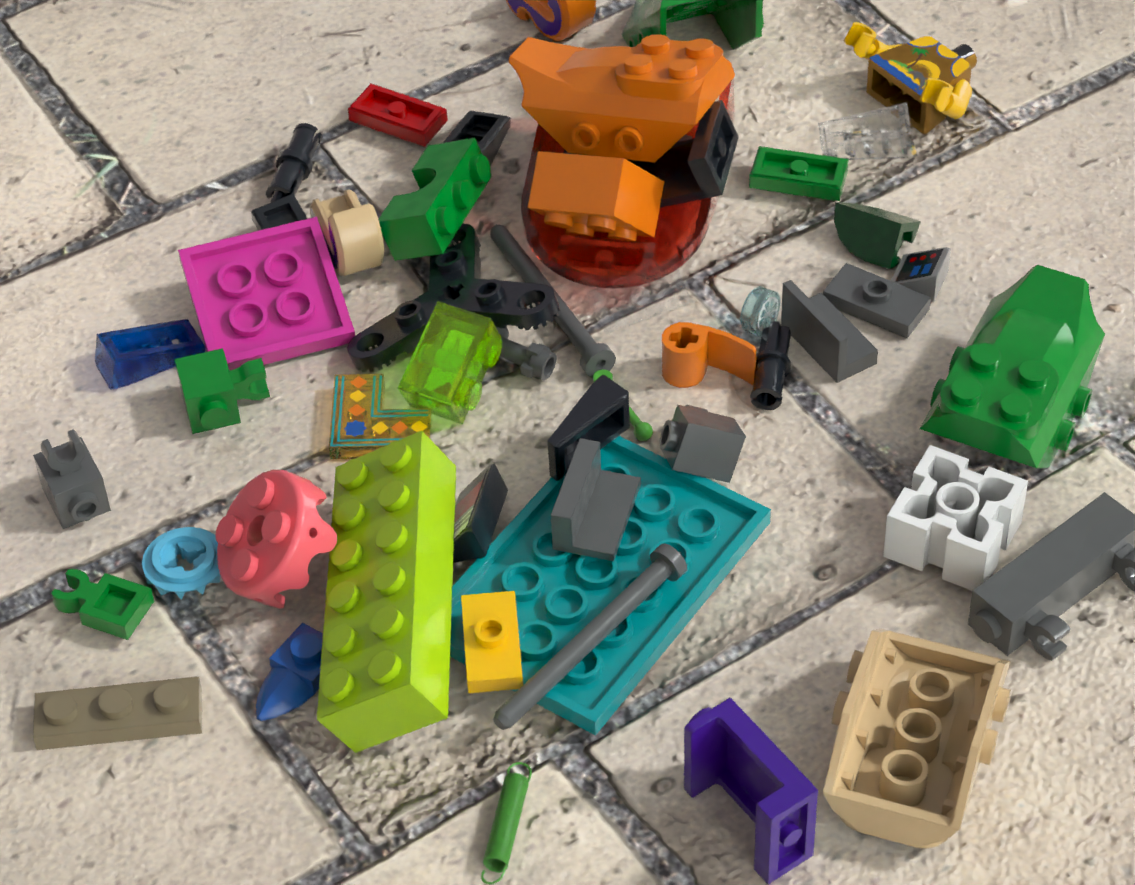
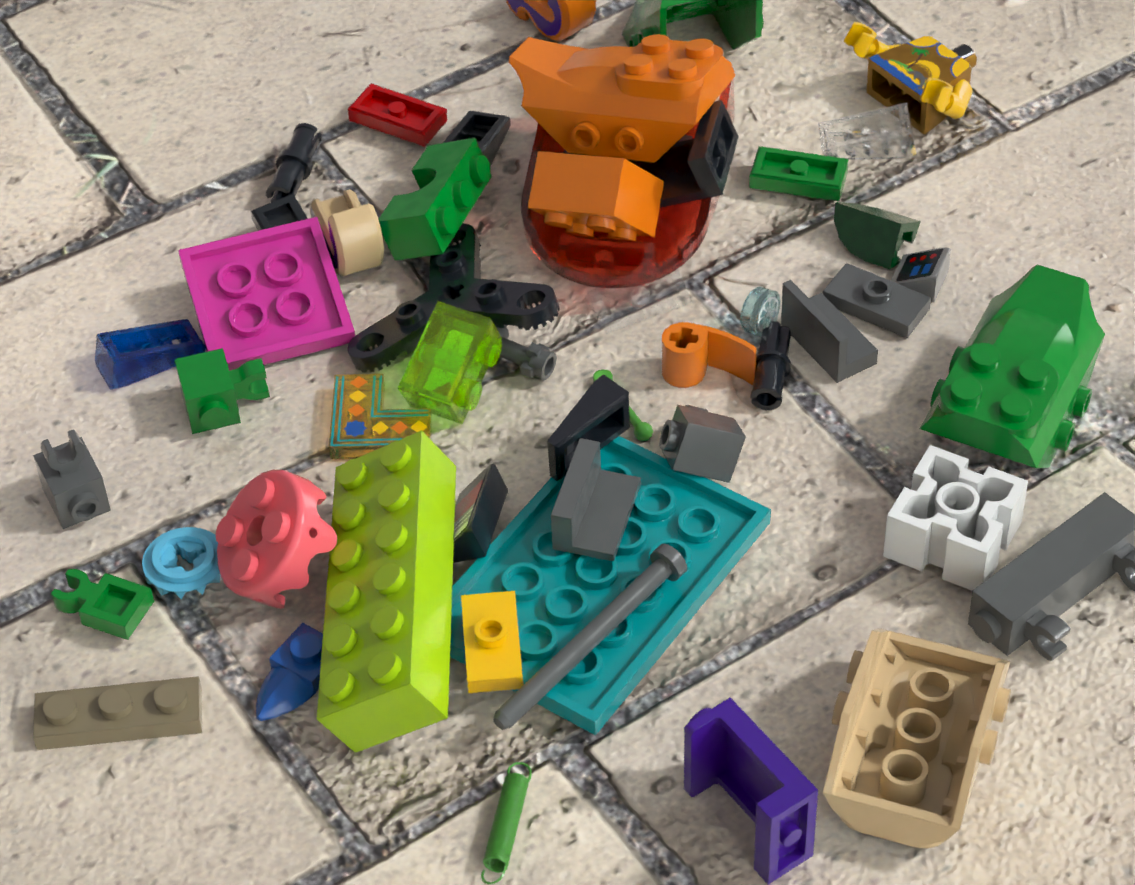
(594, 355): dark grey bar -> none

